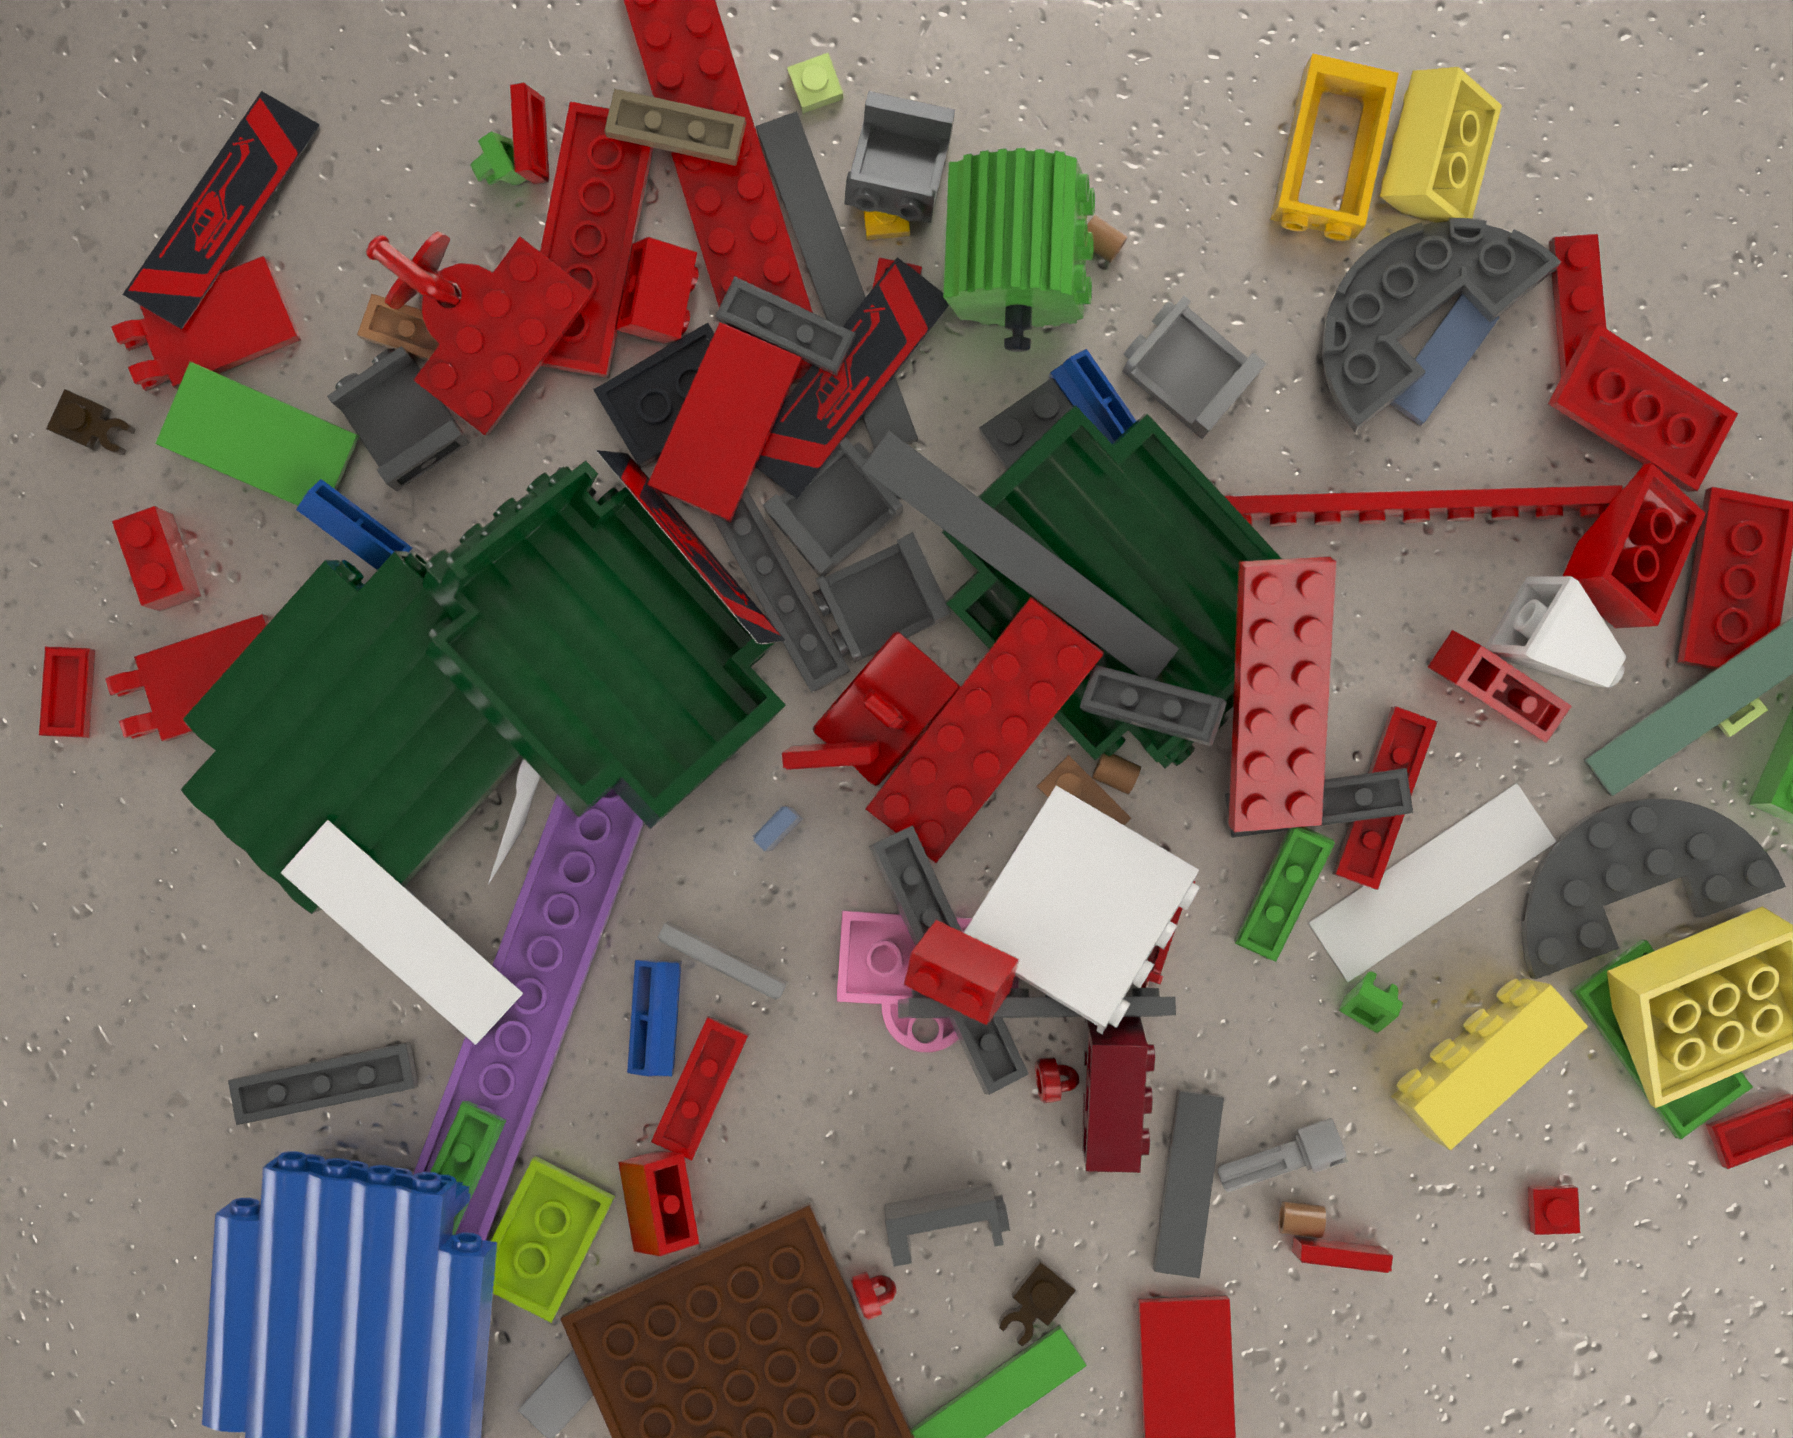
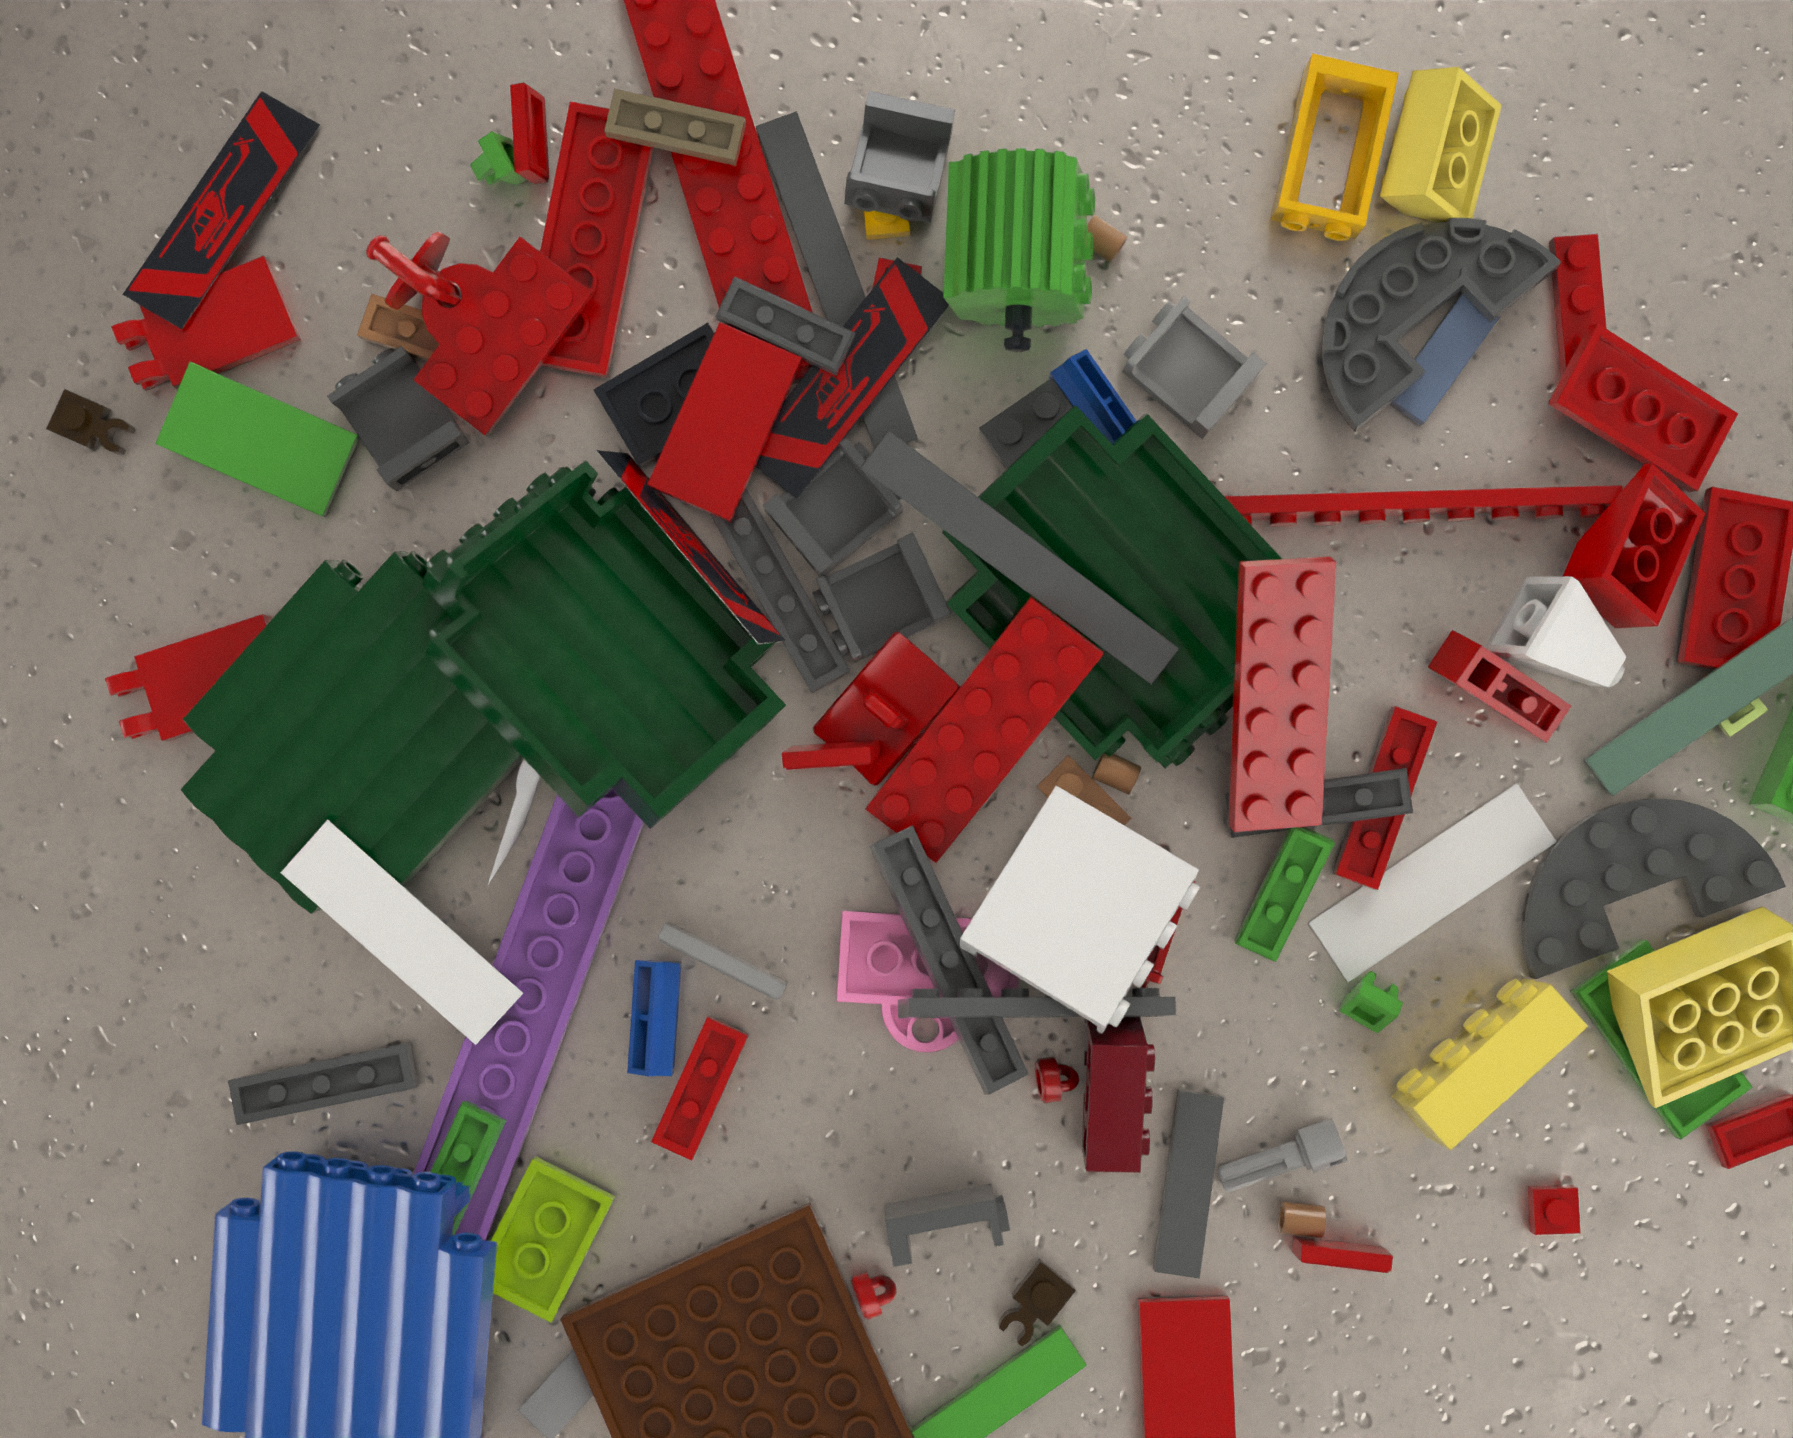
(67, 692): red tile -> none
(156, 558): red brick -> none
(350, 525): blue piece -> none
(657, 291): red brick -> none
(658, 1203): red brick -> none
(777, 828): sand blue tile -> none
(815, 83): yellowish green plate -> none
(961, 972): red brick -> none
(1153, 705): dark grey tile -> none

